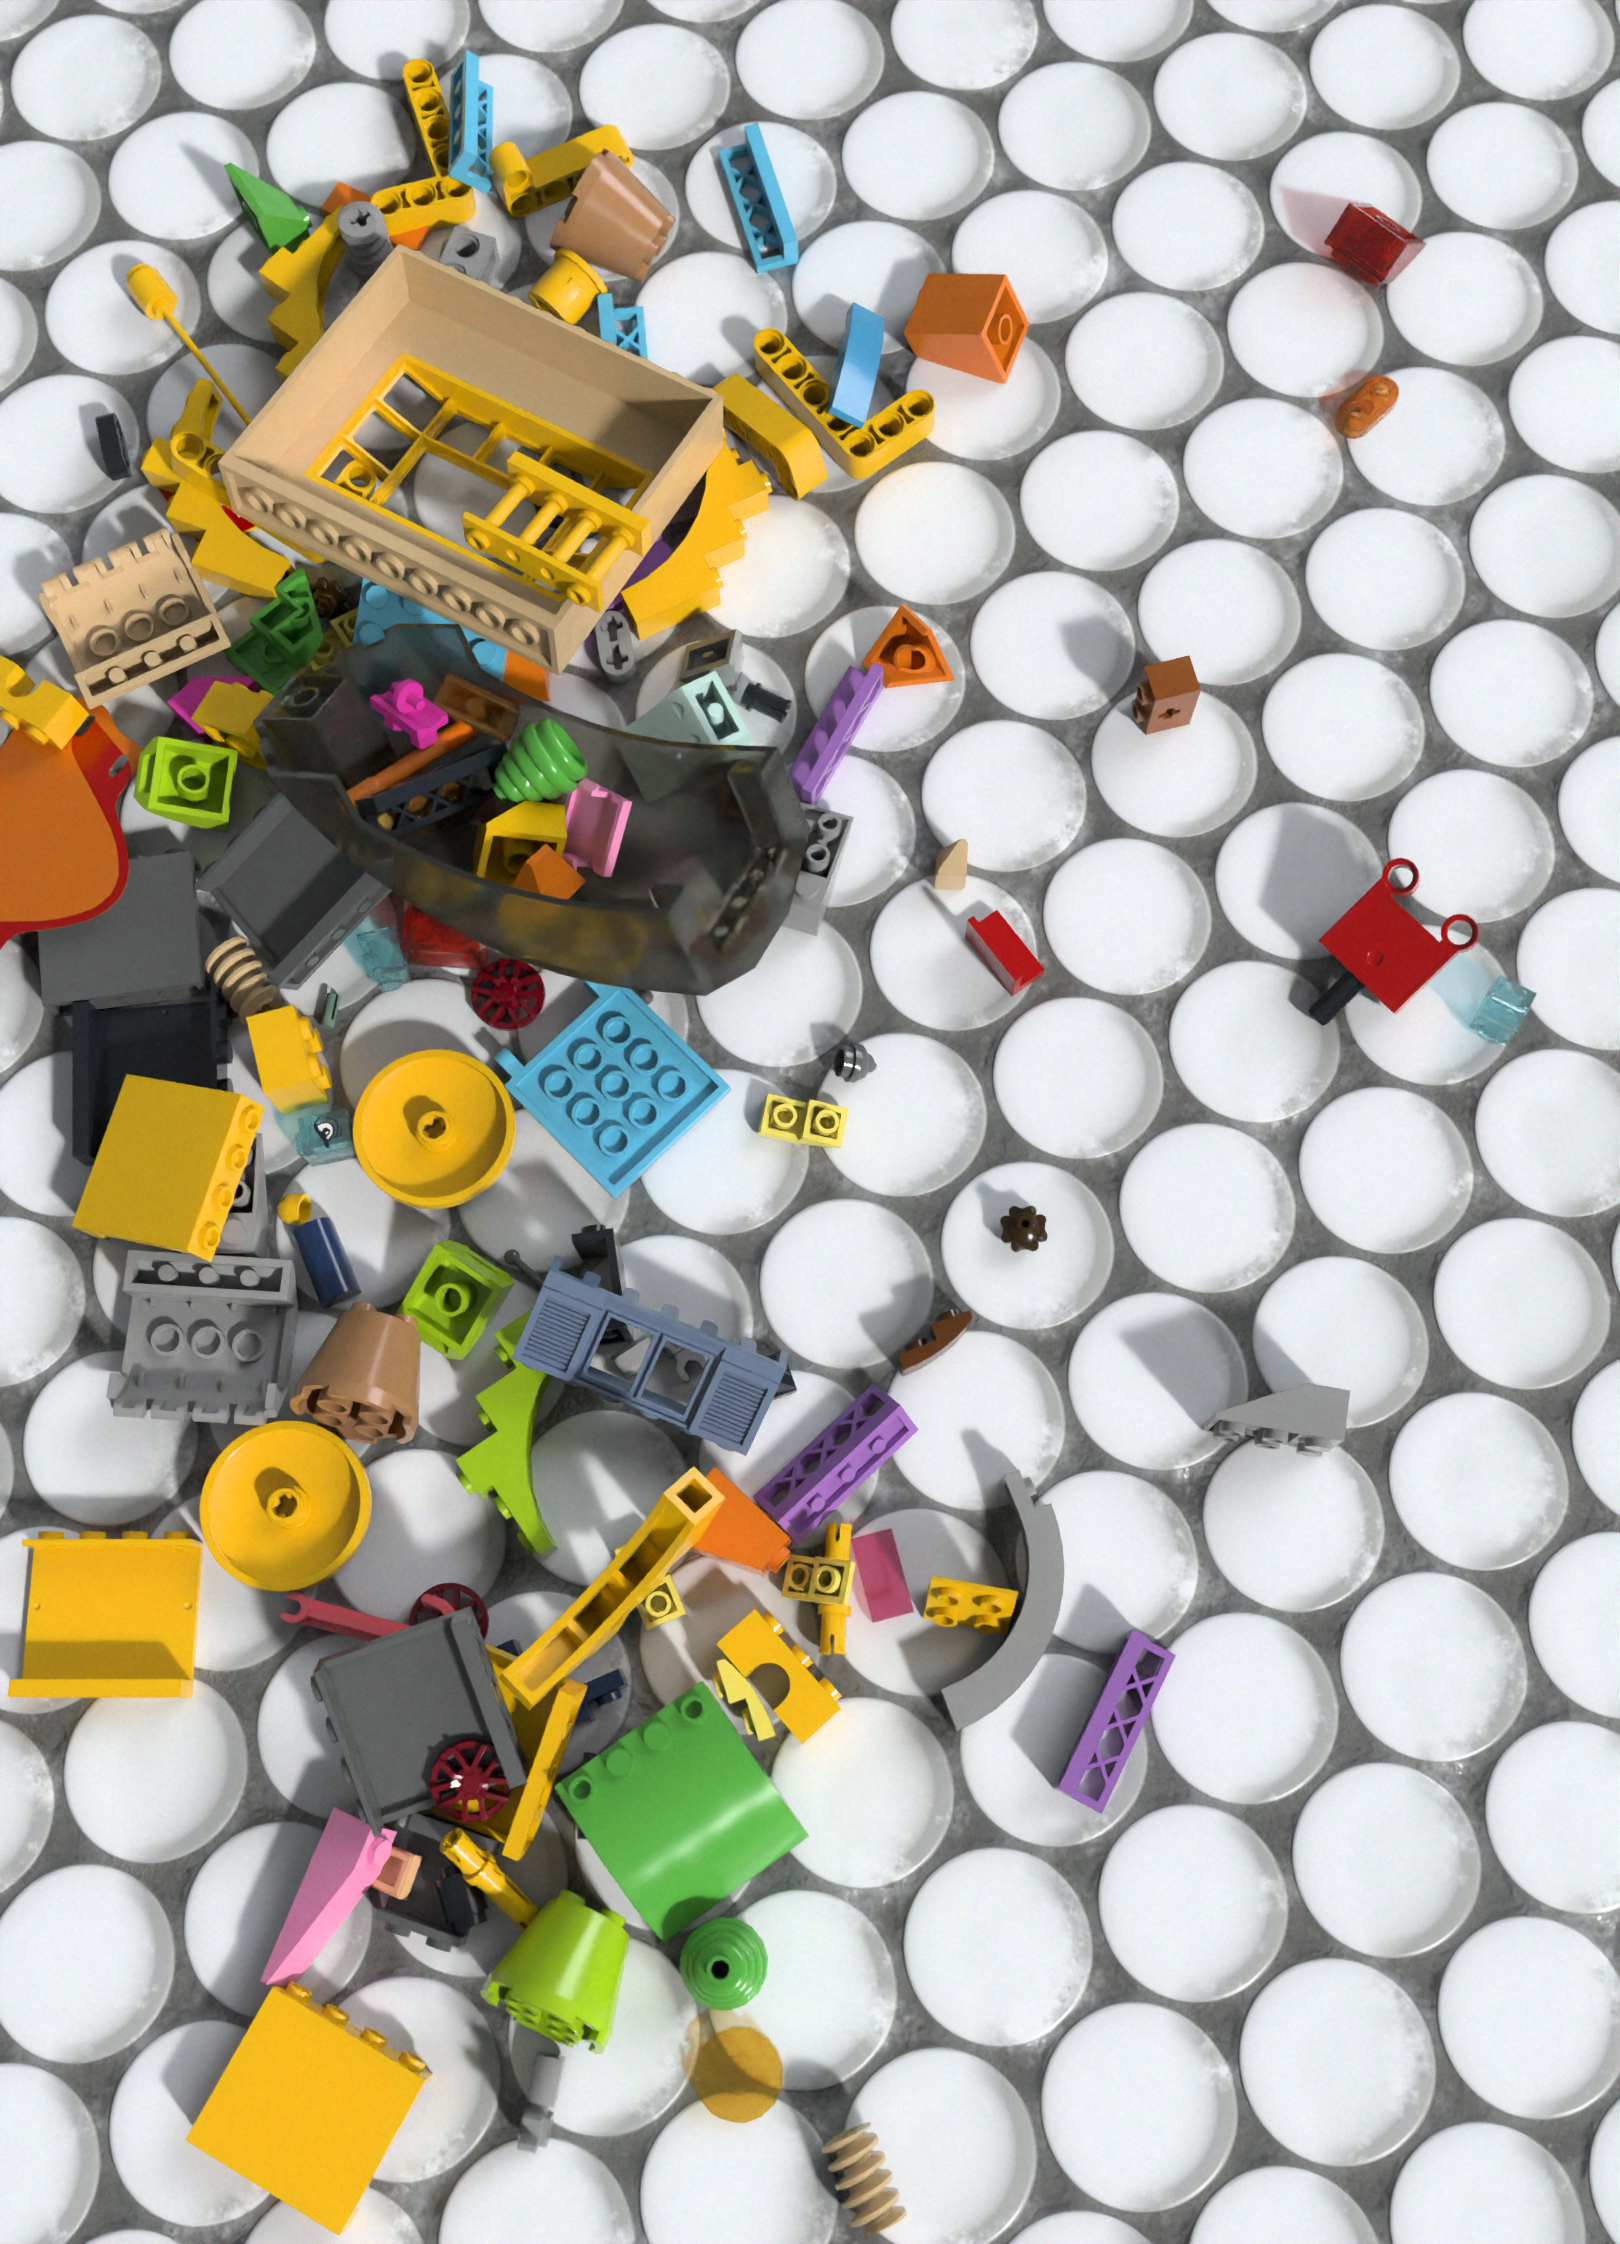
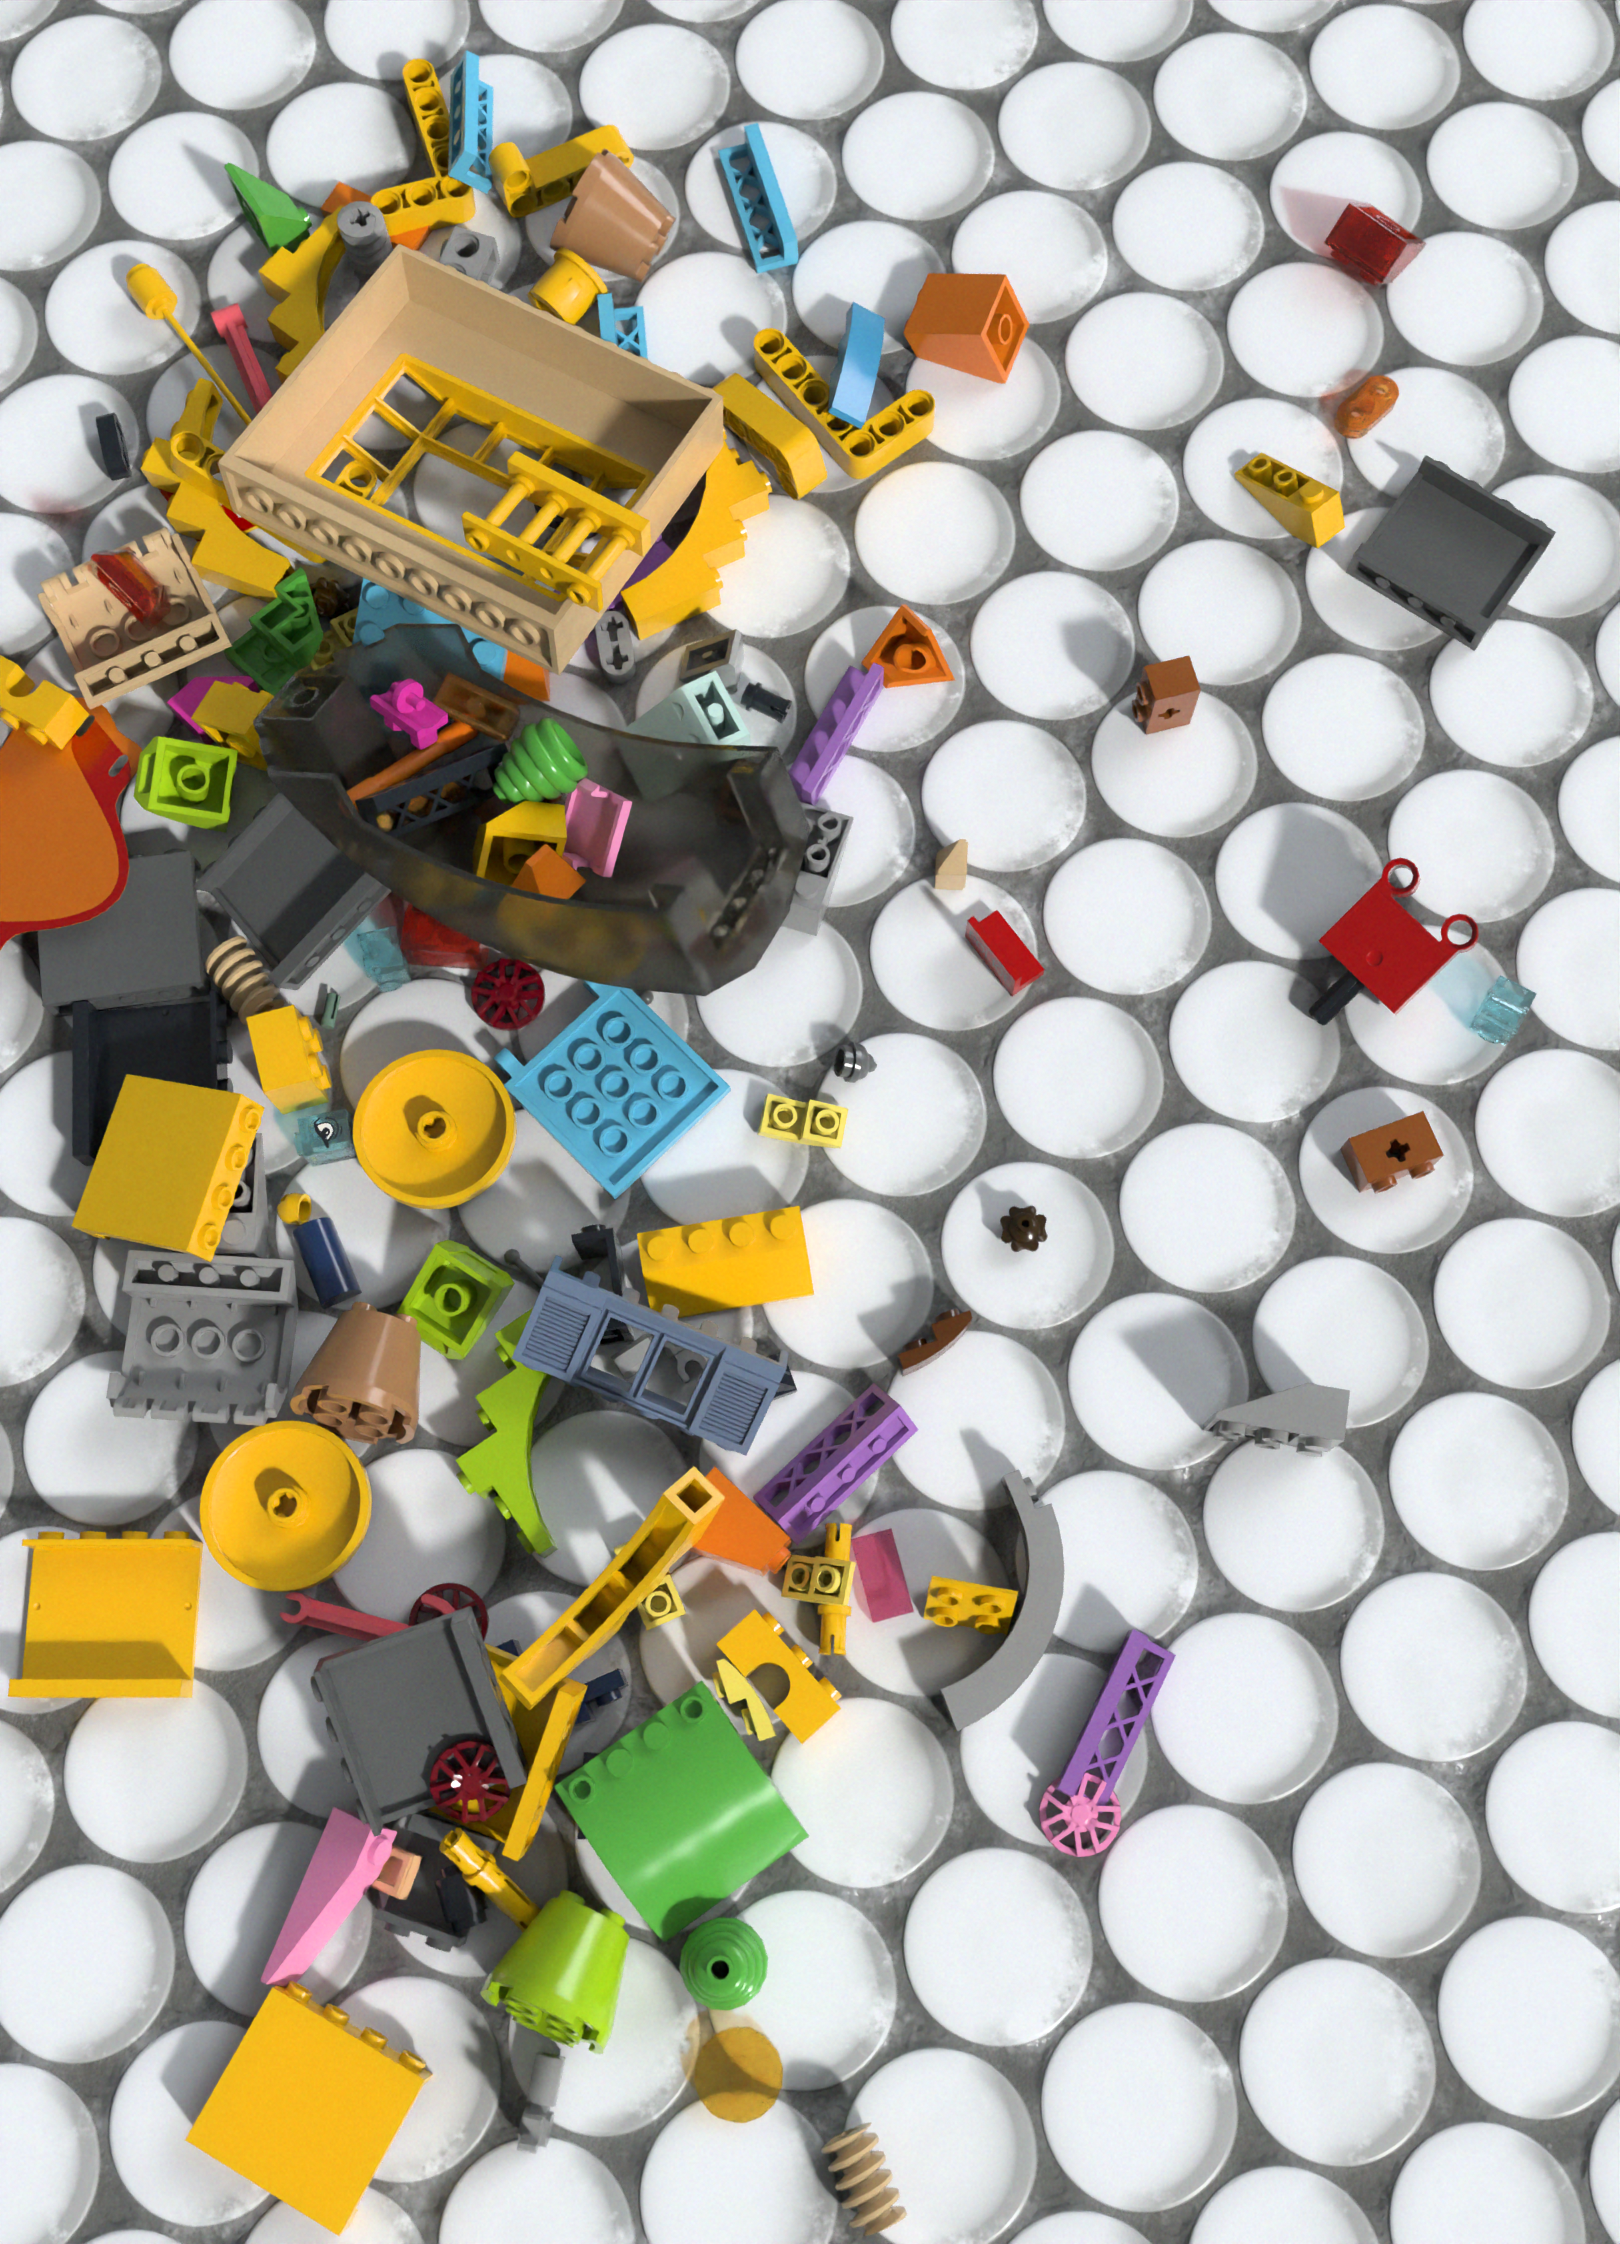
(132, 585): none -> clear red slope
(232, 326): none -> coral piece
(727, 1263): none -> yellow slope
(1080, 1815): none -> bright pink wheel
(1294, 499): none -> yellow slope
(1408, 1137): none -> dark orange brick
(1451, 552): none -> dark grey panel

